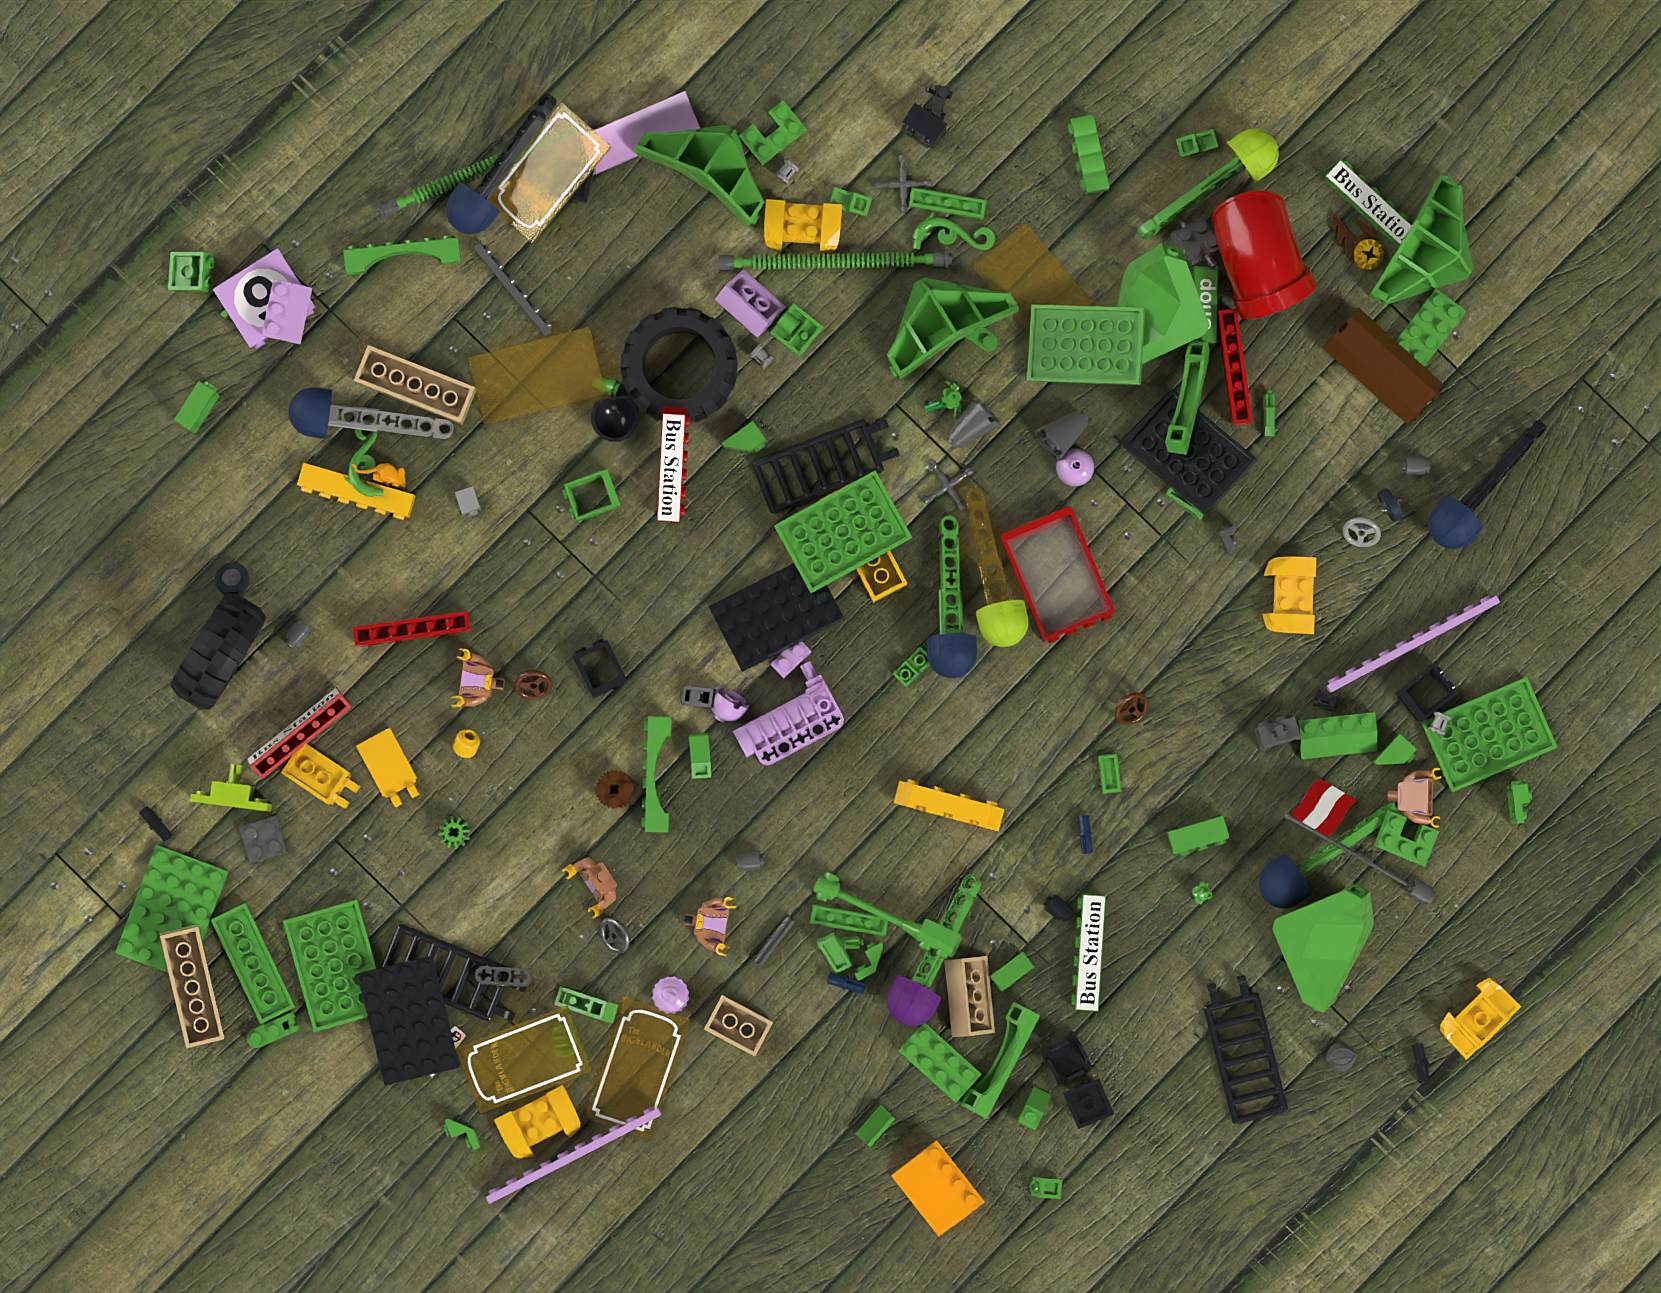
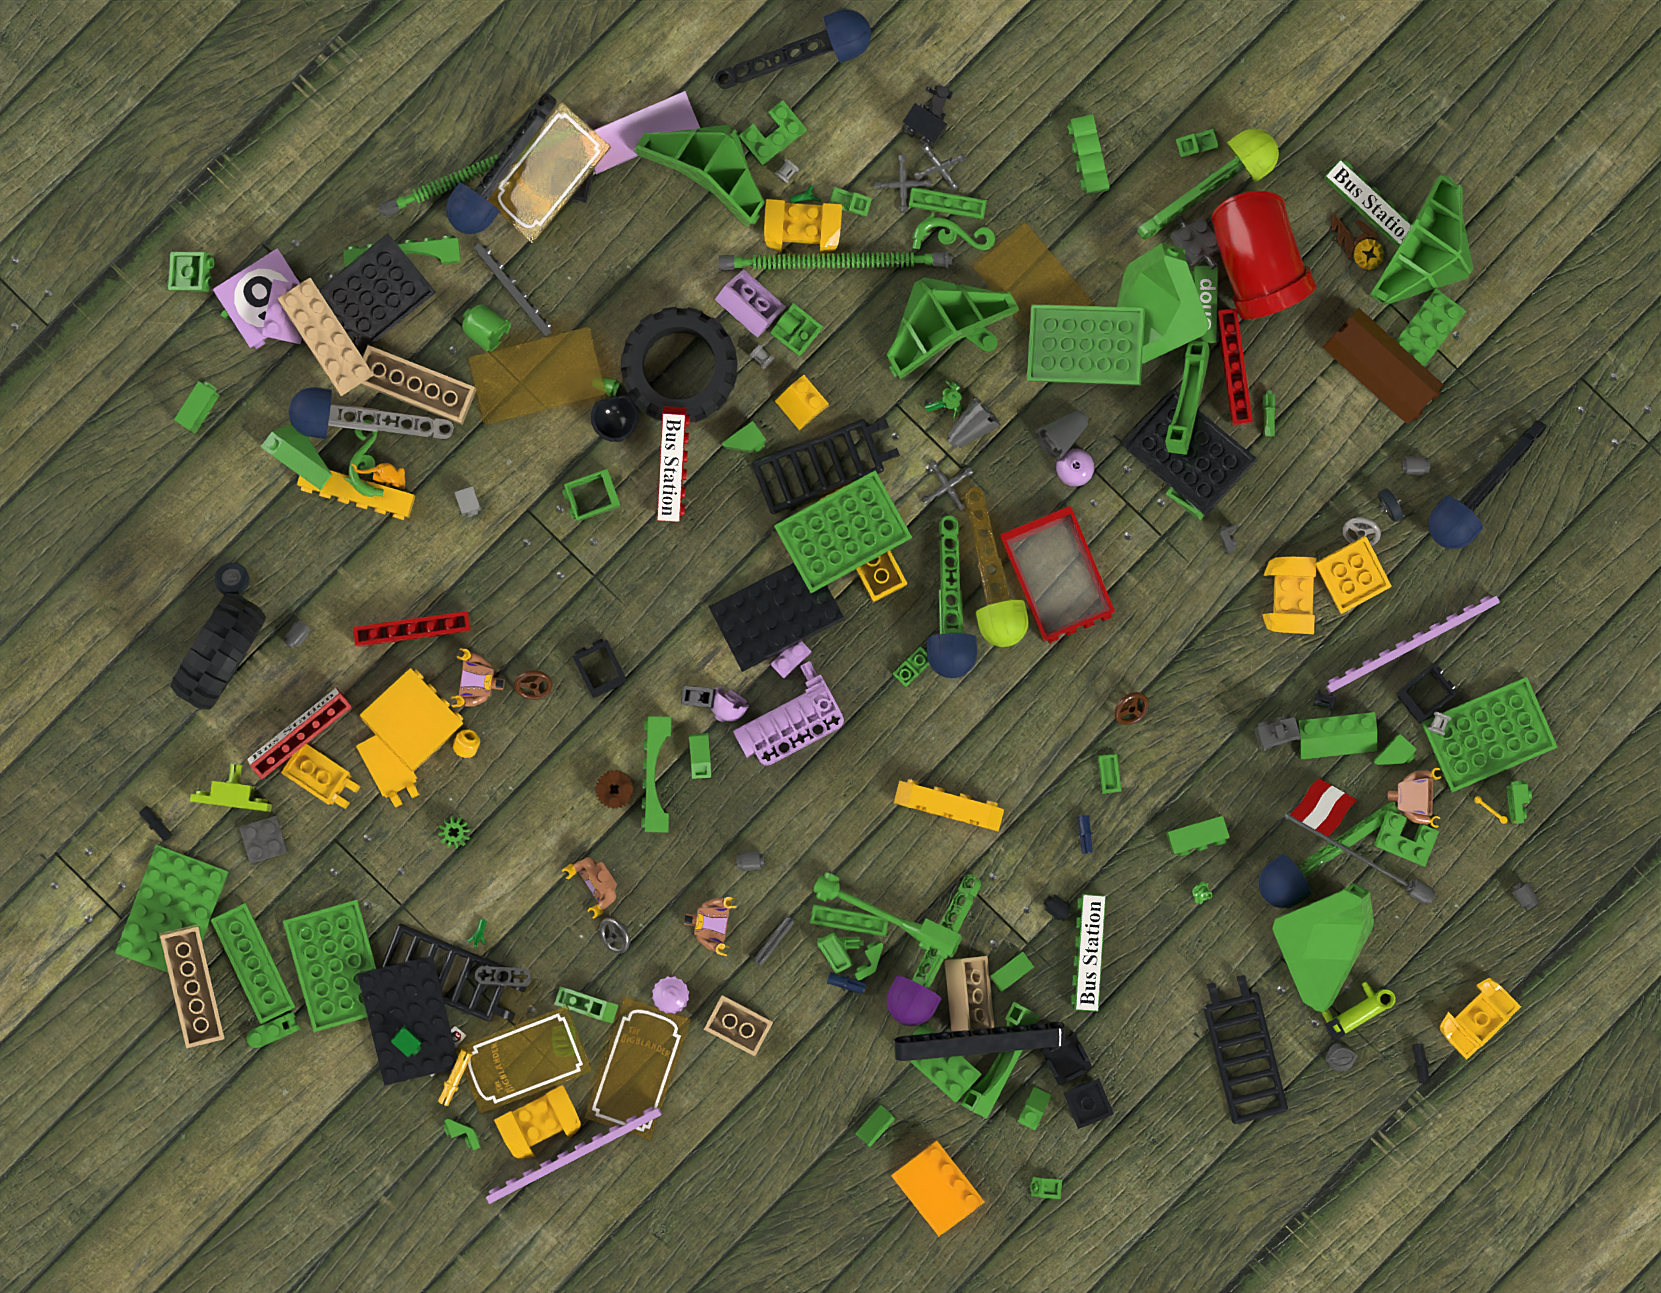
(297, 454): none -> bright green wedge
(325, 336): none -> tan brick
(376, 292): none -> black plate
(407, 1041): none -> green brick
(412, 719): none -> yellow brick
(451, 1084): none -> yellow pin
(479, 934): none -> green bar
(485, 326): none -> bright green cylinder
(801, 402): none -> yellow slope
(806, 195): none -> green bar
(845, 33): none -> piece
(940, 166): none -> dark grey piece
(979, 1041): none -> black beam
(1353, 574): none -> yellow plate
(1358, 1014): none -> lime piece
(1502, 819): none -> yellow hinge
(1525, 895): none -> dark grey brick

